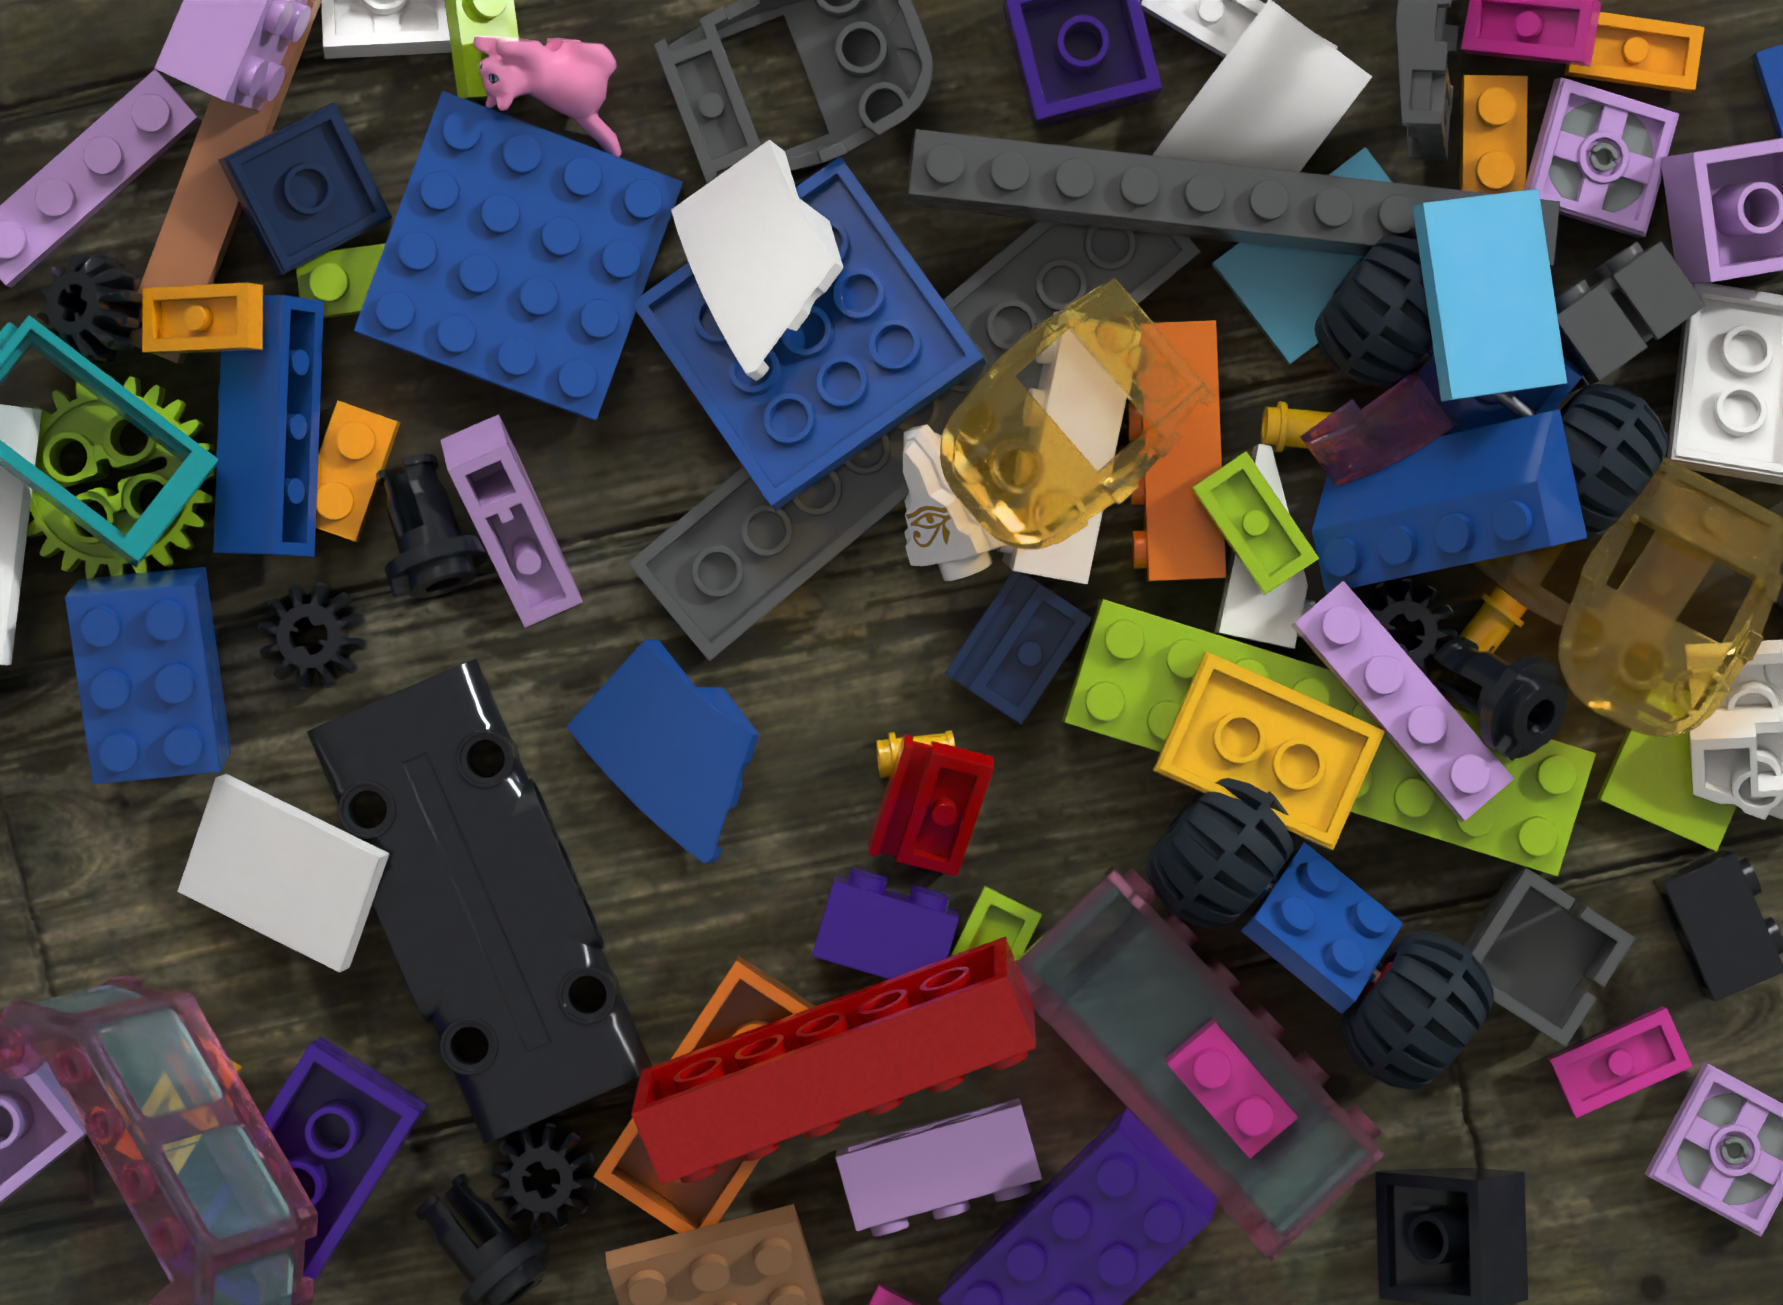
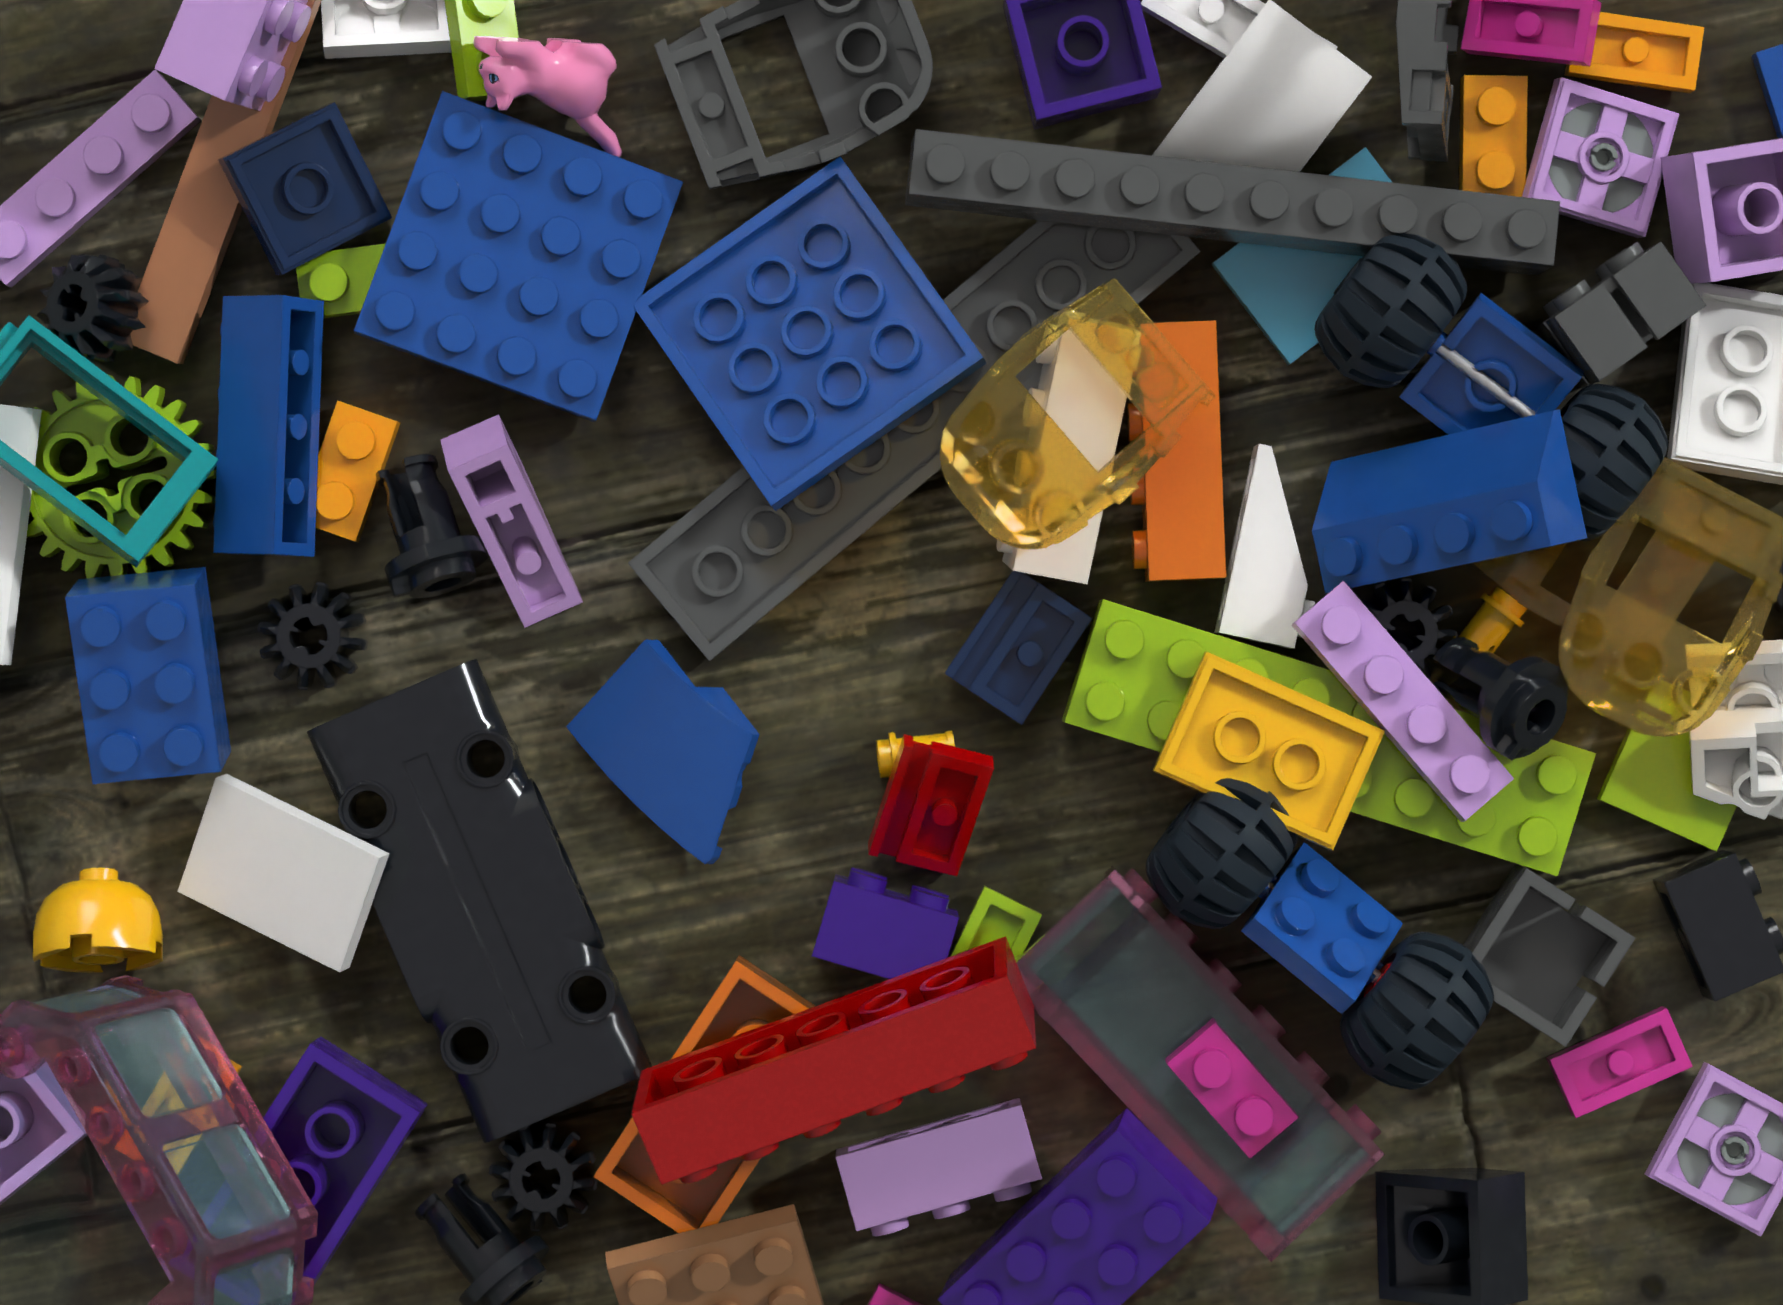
(97, 925): none -> yellow cylinder
(202, 318): light orange plate -> none
(757, 253): white slope -> none
(937, 522): white rock -> none
(1255, 523): lime plate -> none
(1285, 426): yellow pin -> none
(1388, 429): clear pink slope -> none
(1489, 294): medium azure tile -> none

